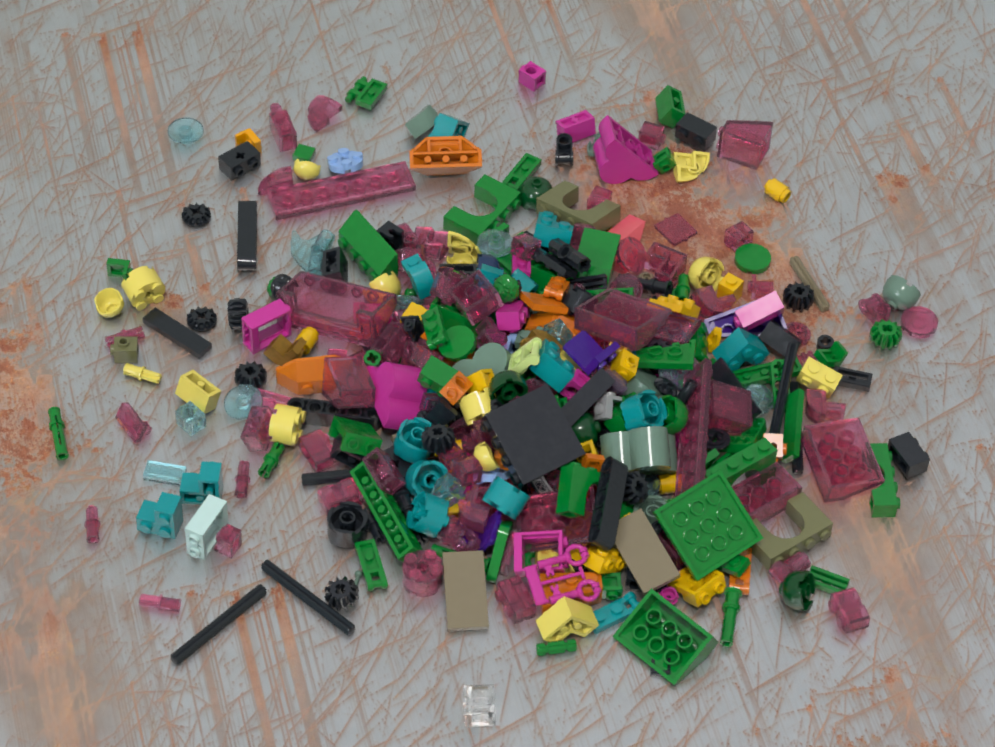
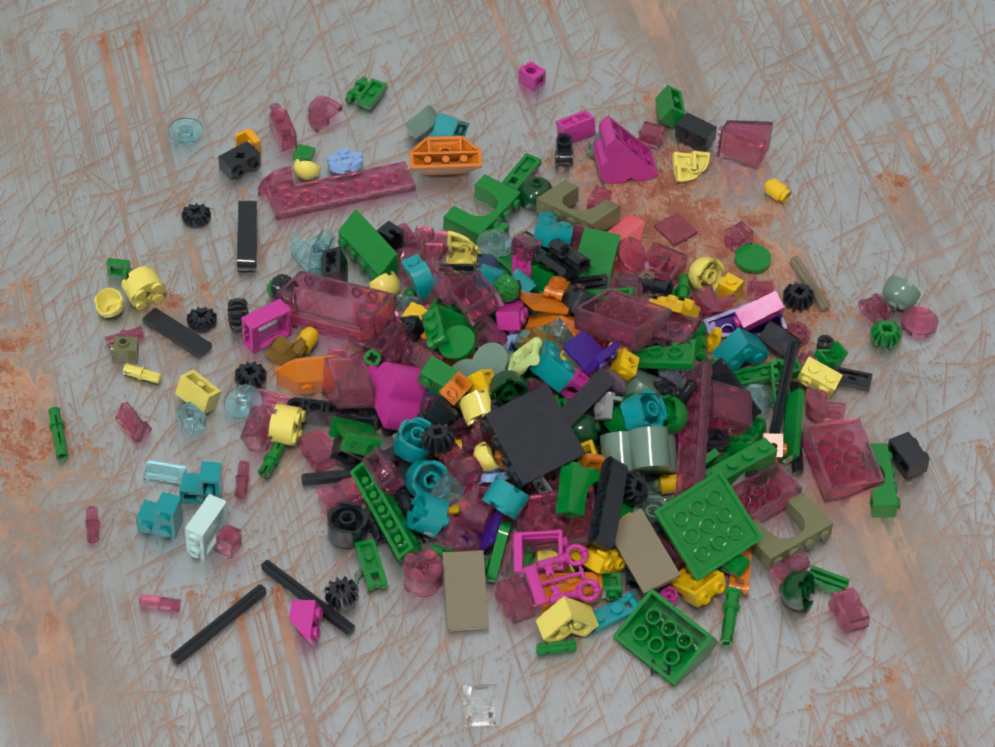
(306, 617): none -> dark pink slope
(664, 160): green bracket -> none

